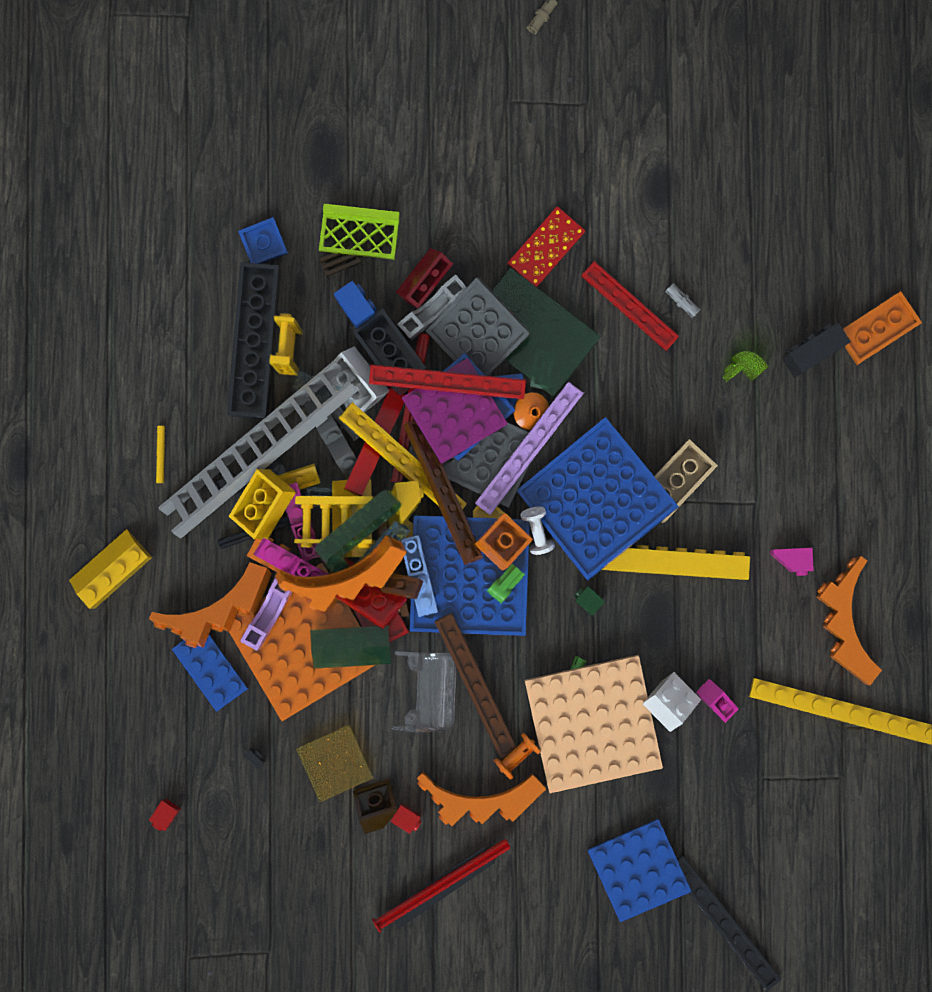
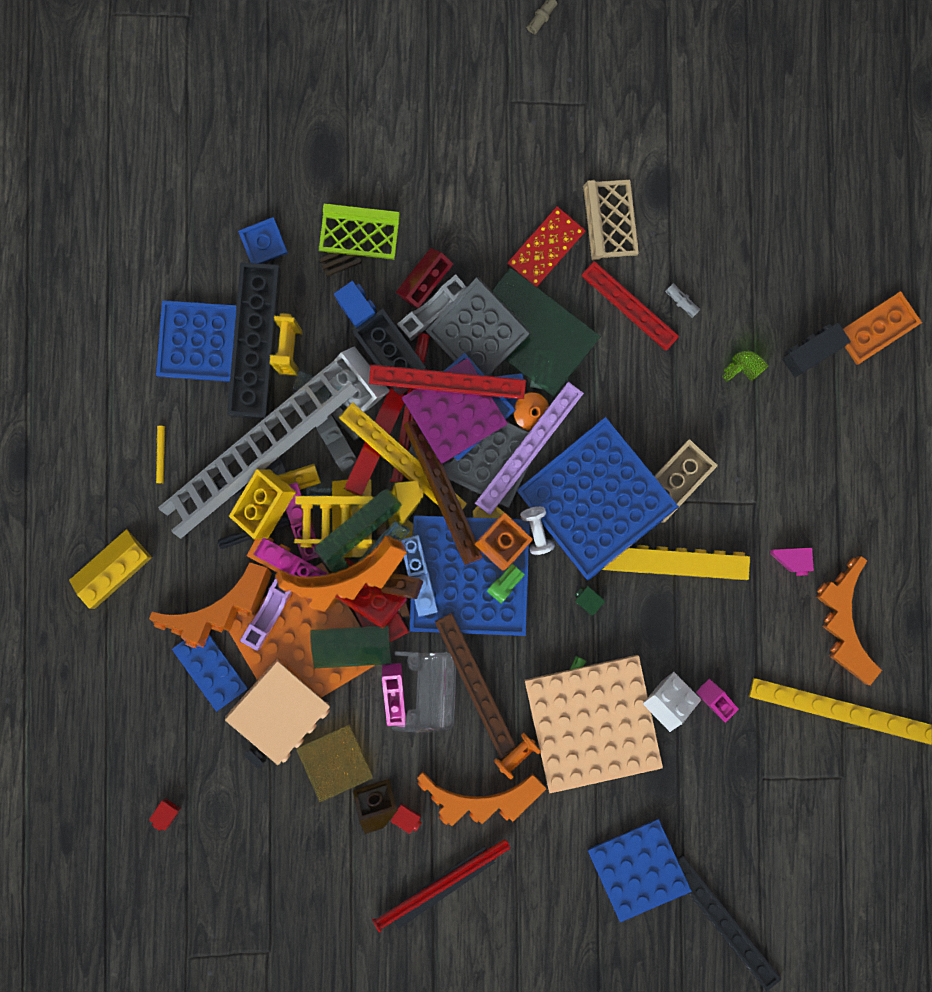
(196, 341): none -> blue plate
(277, 712): none -> light nougat panel
(393, 694): none -> dark pink slope
(595, 223): none -> tan fence

